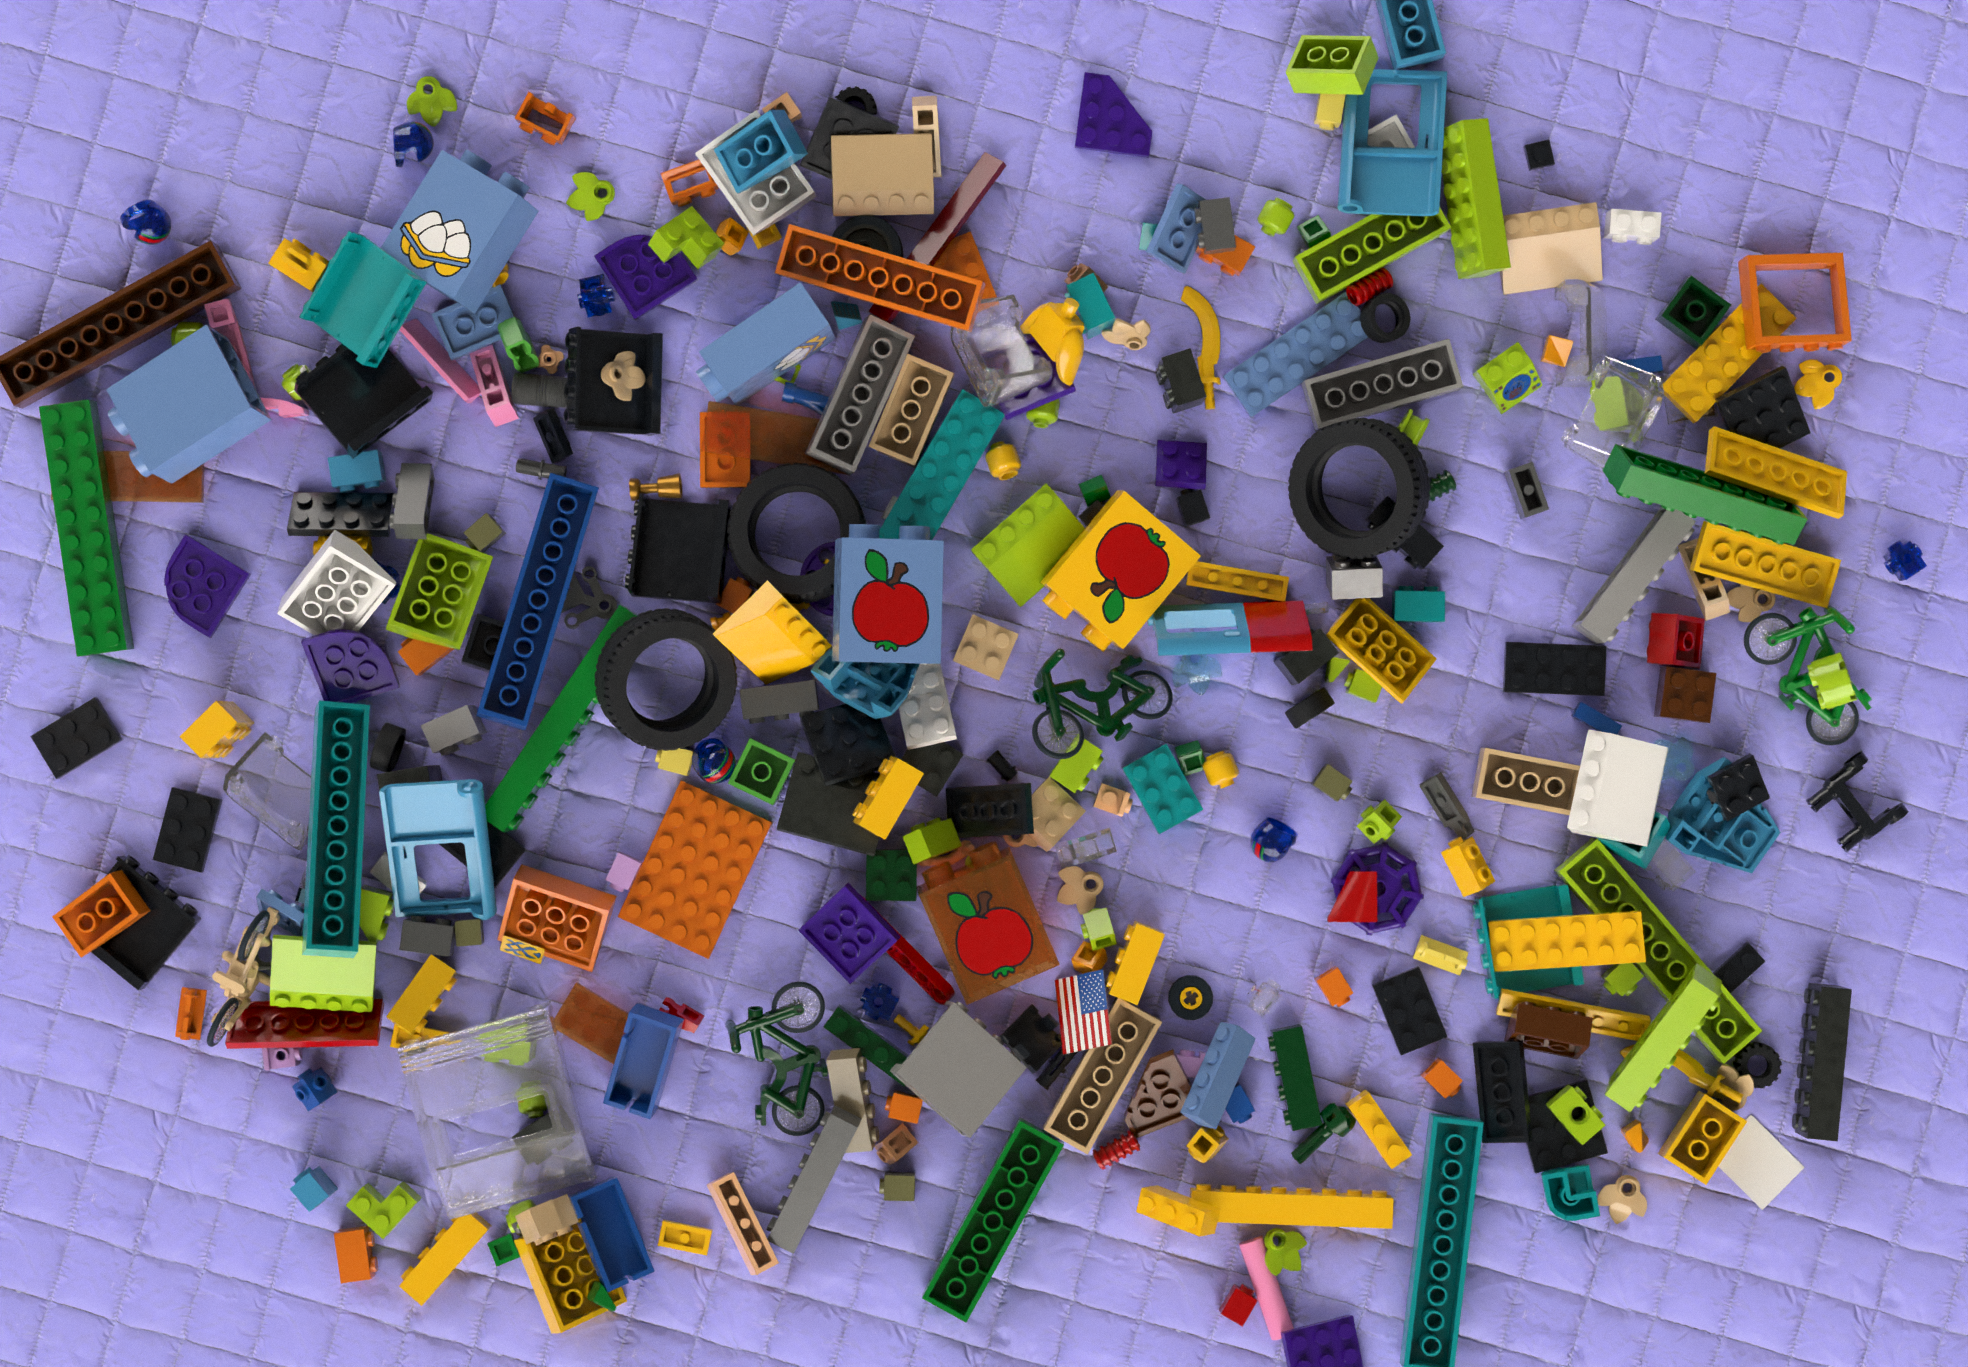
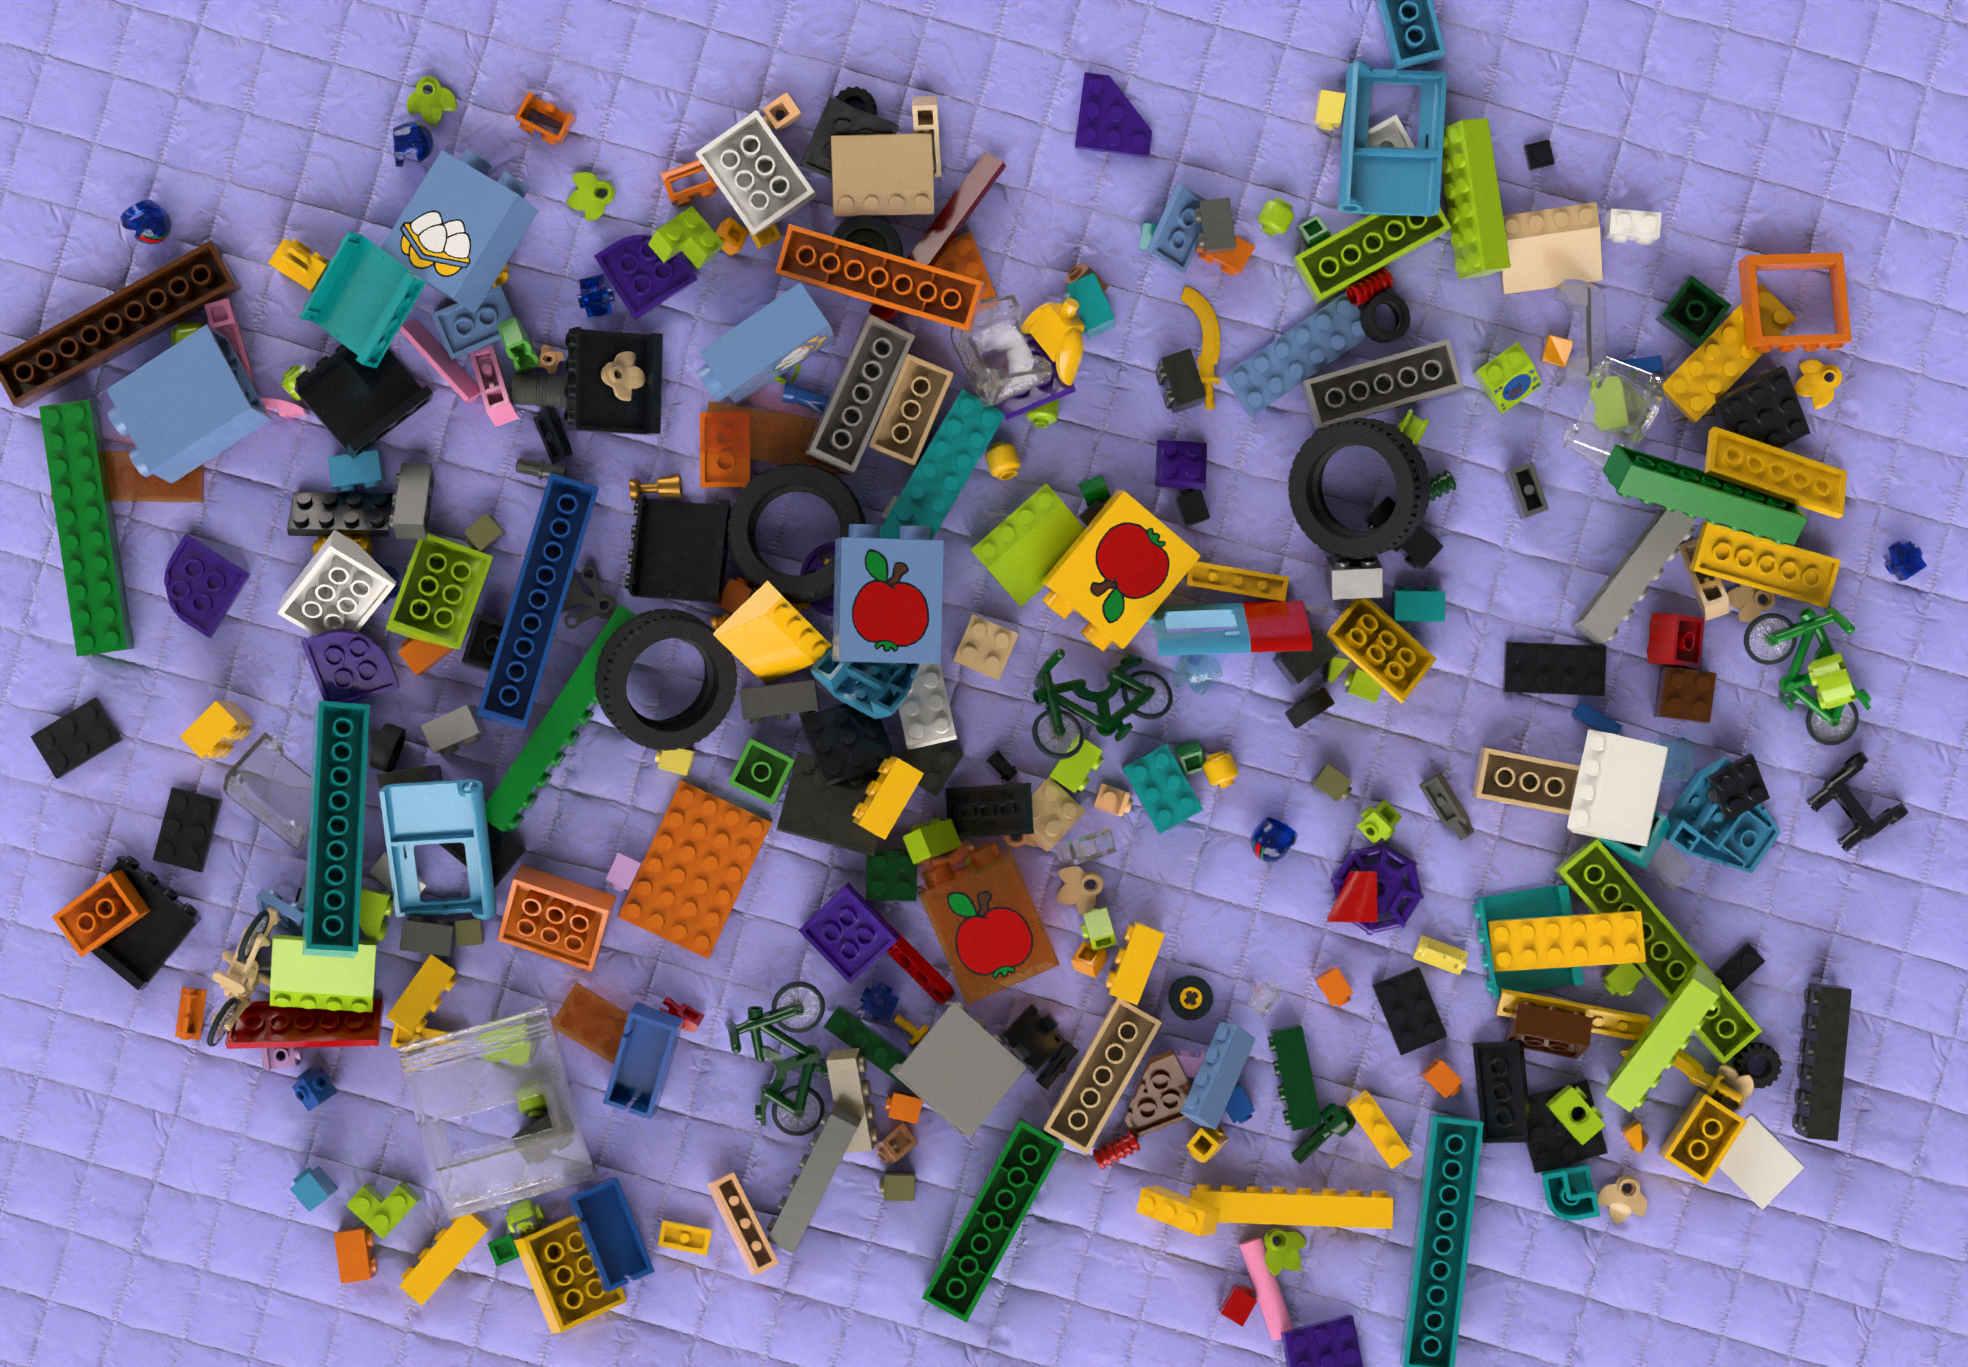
(522, 949): yellow sticker -> none
(544, 1220): tan brick -> none
(600, 1296): green slope -> none
(713, 763): clear blue helmet -> none
(760, 150): dark azure slope -> none
(846, 314): dark azure slope -> none
(1083, 1012): sticker -> none
(1127, 334): tan plate -> none
(1332, 64): lime brick -> none
(1467, 865): yellow brick -> none

